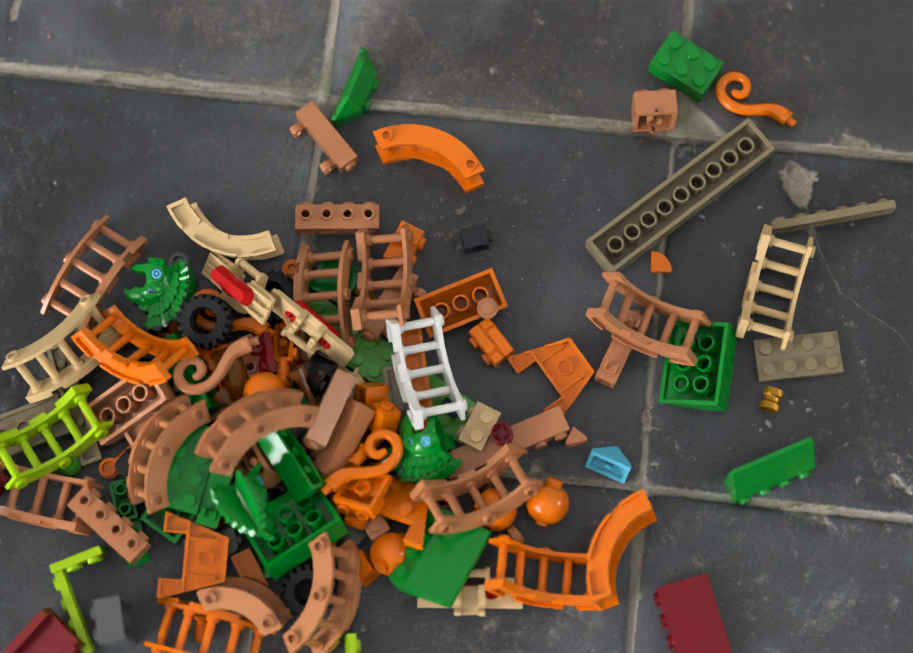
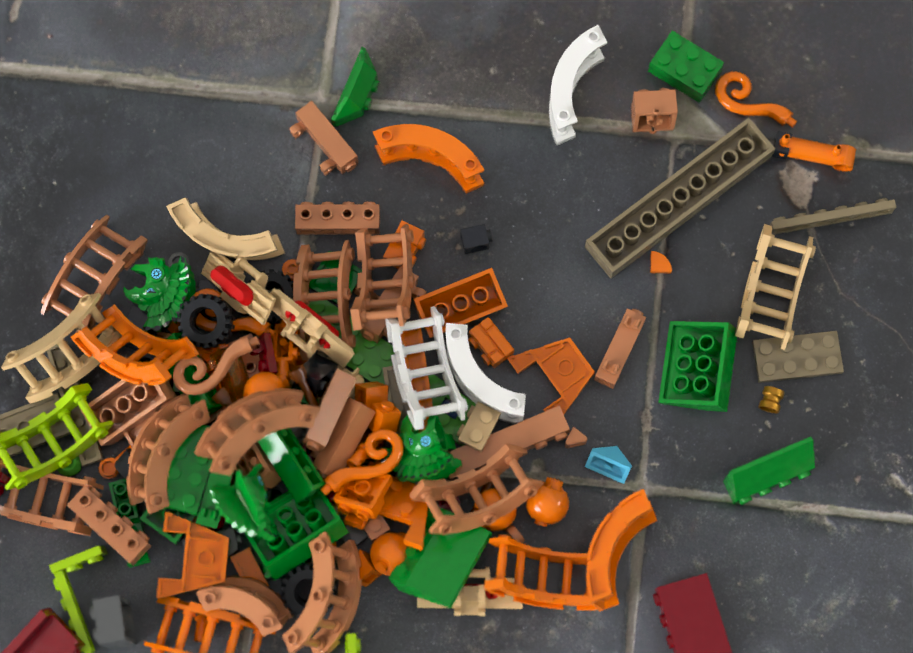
(475, 383): none -> white fence
(487, 308): nougat plate -> none
(501, 430): dark red wheel -> none
(573, 64): none -> white fence
(637, 339): nougat fence -> none
(839, 156): none -> orange piece

